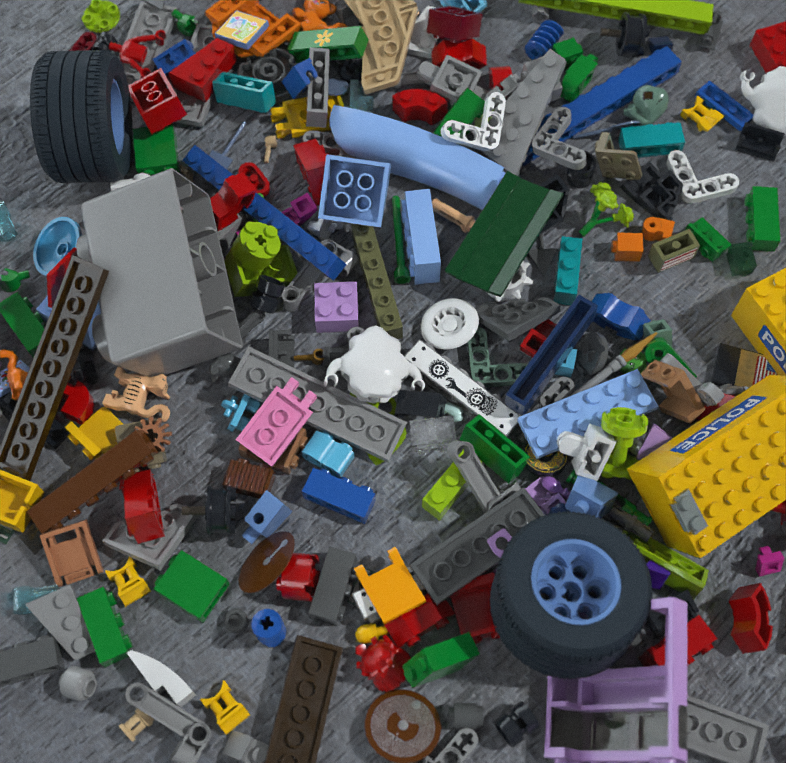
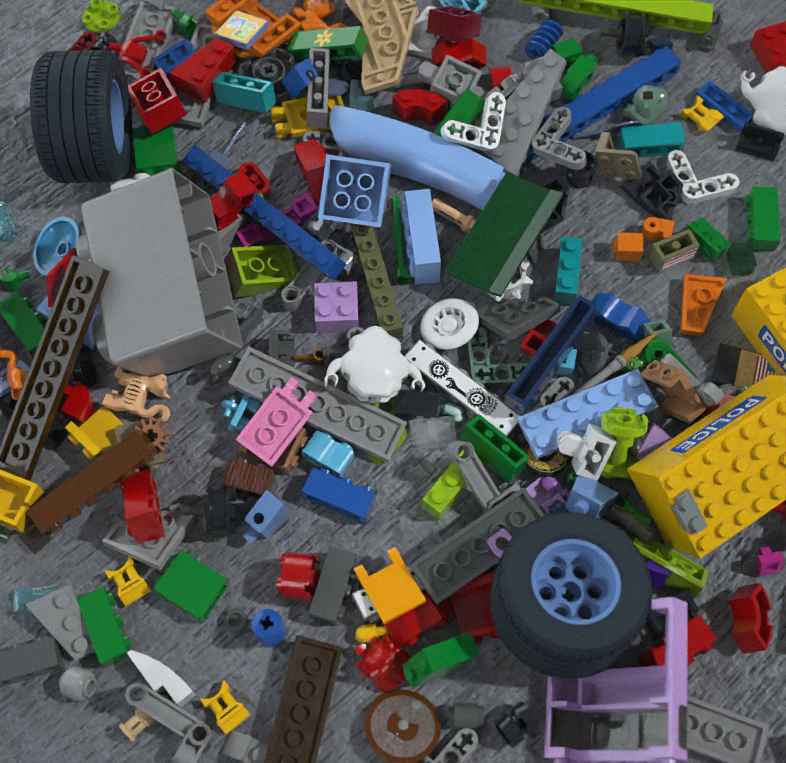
(73, 556): nougat container -> none
(256, 246): lime brick -> none
(266, 295): black wheel -> none
(266, 562): reddish brown piece -> none
(270, 142): tan hand -> none
(606, 199): lime plant -> none
(698, 302): none -> orange wing

